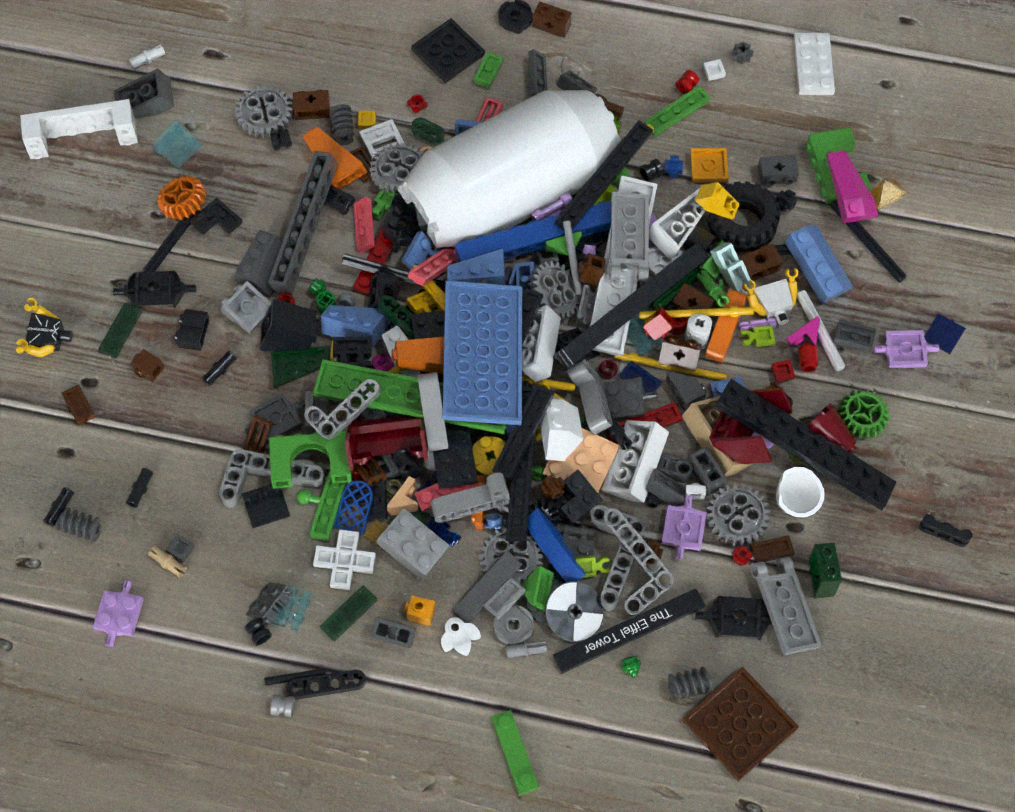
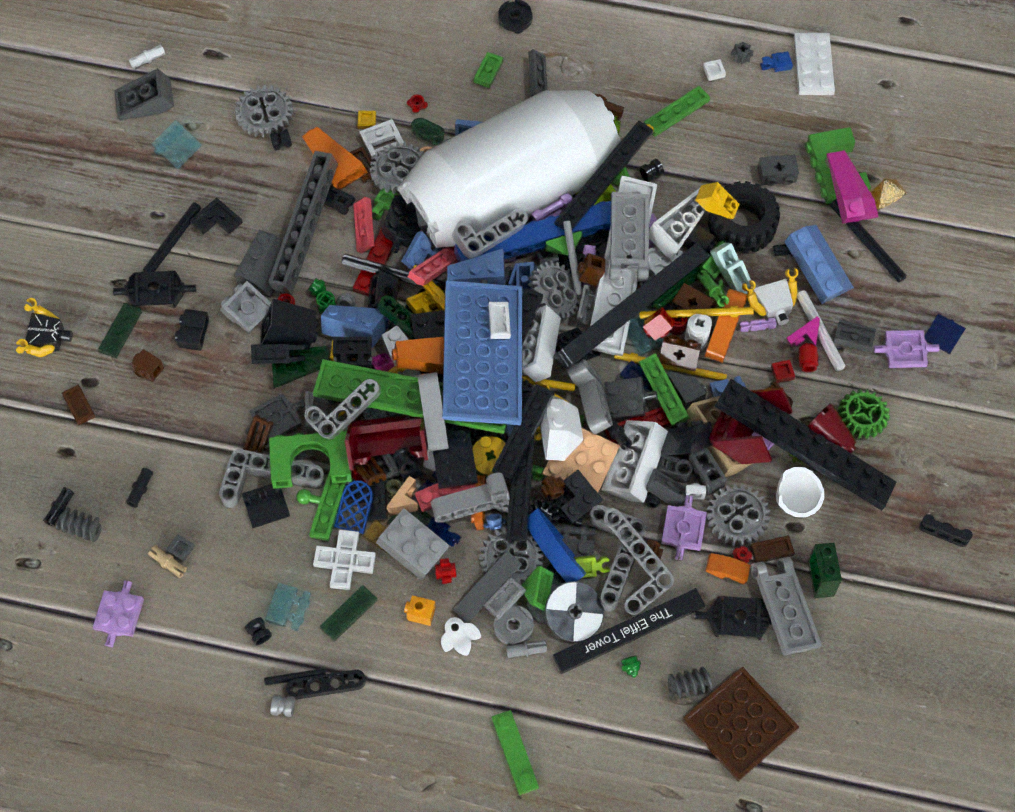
(77, 120): white plate -> none
(181, 197): orange gear -> none
(219, 368): black pin -> none
(265, 603): dark grey hinge -> none
(275, 353): none -> black hinge
(311, 104): reddish brown brick -> none
(341, 124): dark grey piece -> none
(393, 632): dark grey brick -> none
(445, 571): none -> red gear
(448, 50): black plate -> none
(485, 105): coral tile -> none
(492, 231): none -> light grey beam
(499, 320): none -> white plate
(552, 19): reddish brown brick -> none
(571, 81): dark grey slope -> none
(608, 364): dark red plate -> none
(665, 391): none -> bright green plate
(673, 166): blue gear -> none
(687, 438): none -> black slope
(688, 80): red wheel -> none
(709, 165): light orange plate -> none
(724, 566): none -> orange slope
(761, 336): lime plate -> none
(768, 255): reddish brown brick -> none
(778, 61): none -> blue plate
(786, 200): black gear -> none

